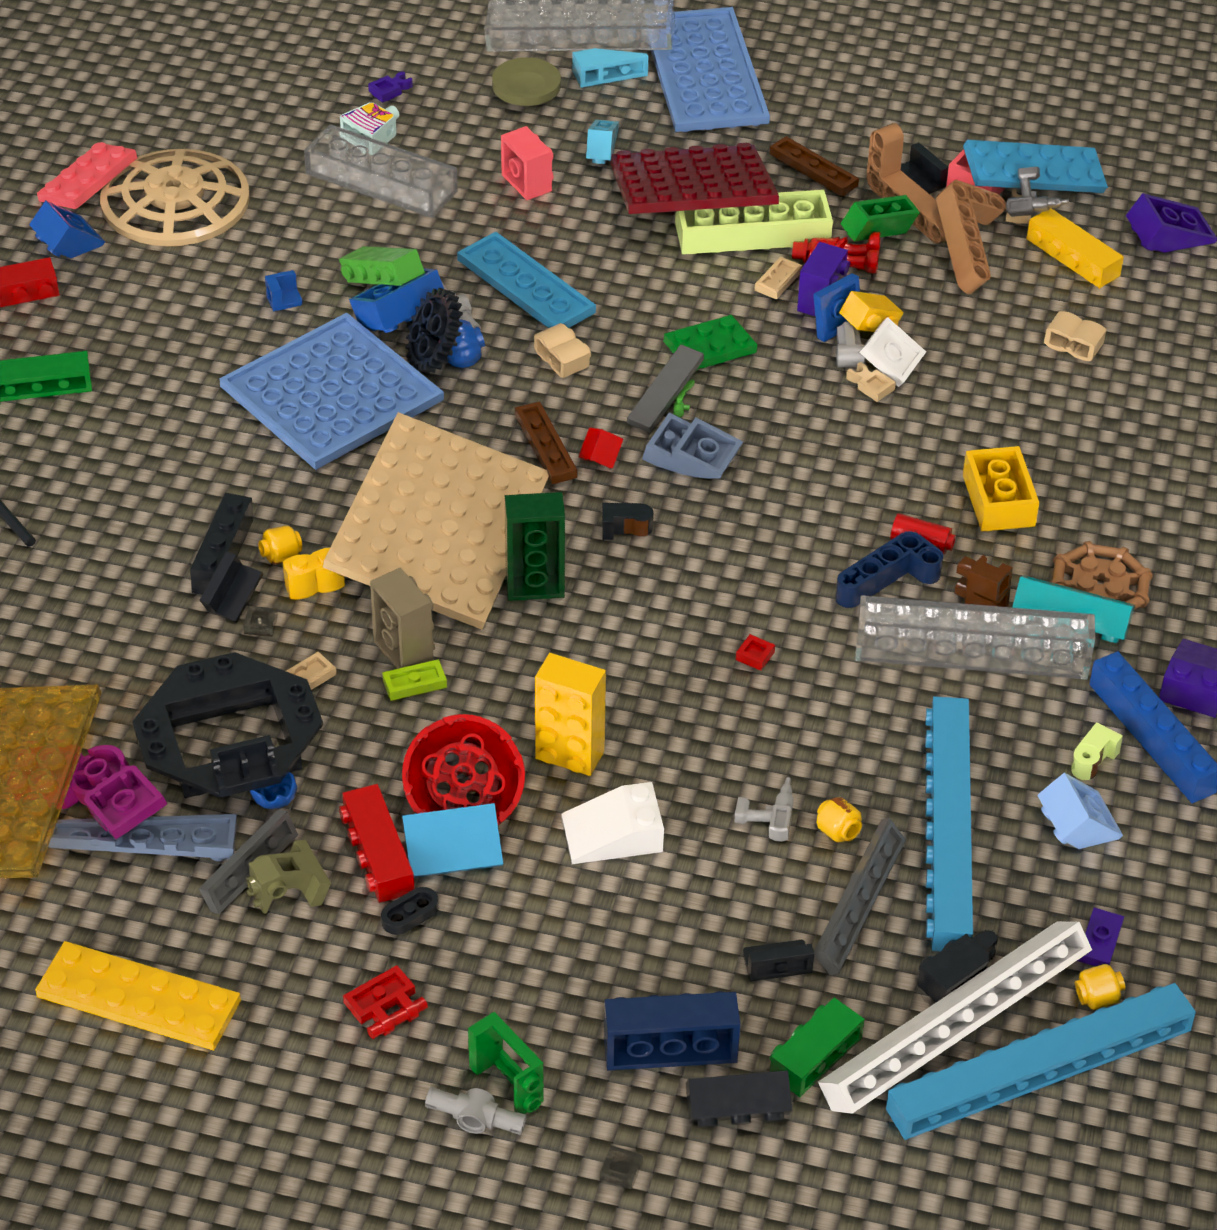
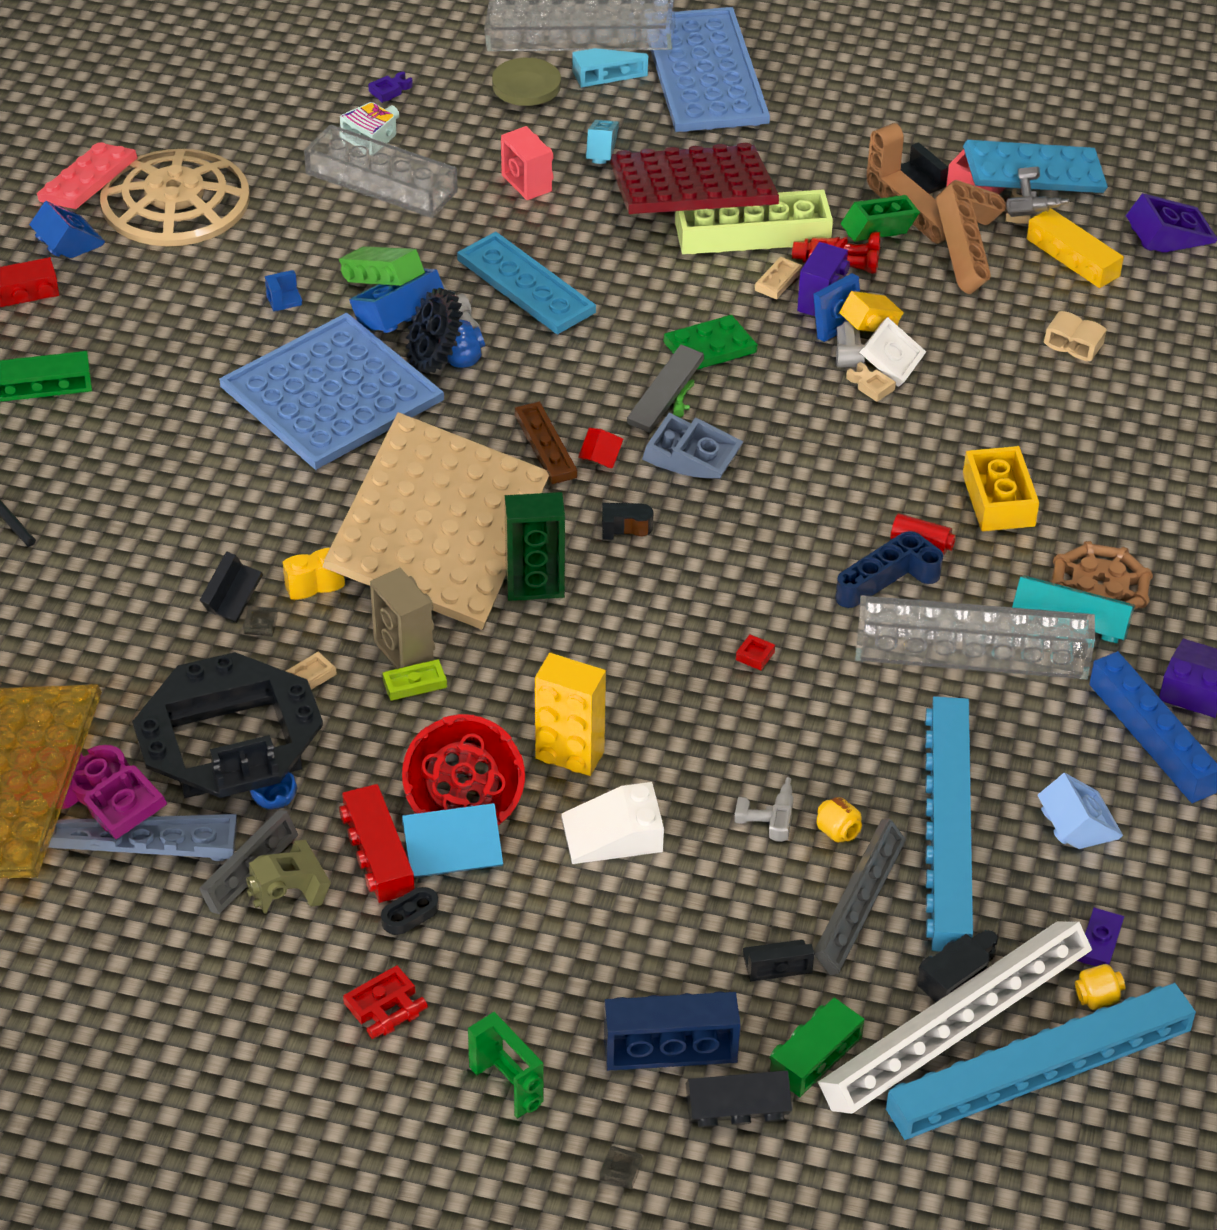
(138, 995): yellow plate -> none
(224, 534): black brick -> none
(280, 544): yellow head -> none
(475, 1110): light grey pin -> none
(562, 350): tan brick -> none
(814, 166): reddish brown plate -> none
(984, 582): reddish brown hips -> none
(1093, 750): yellowish green leg -> none

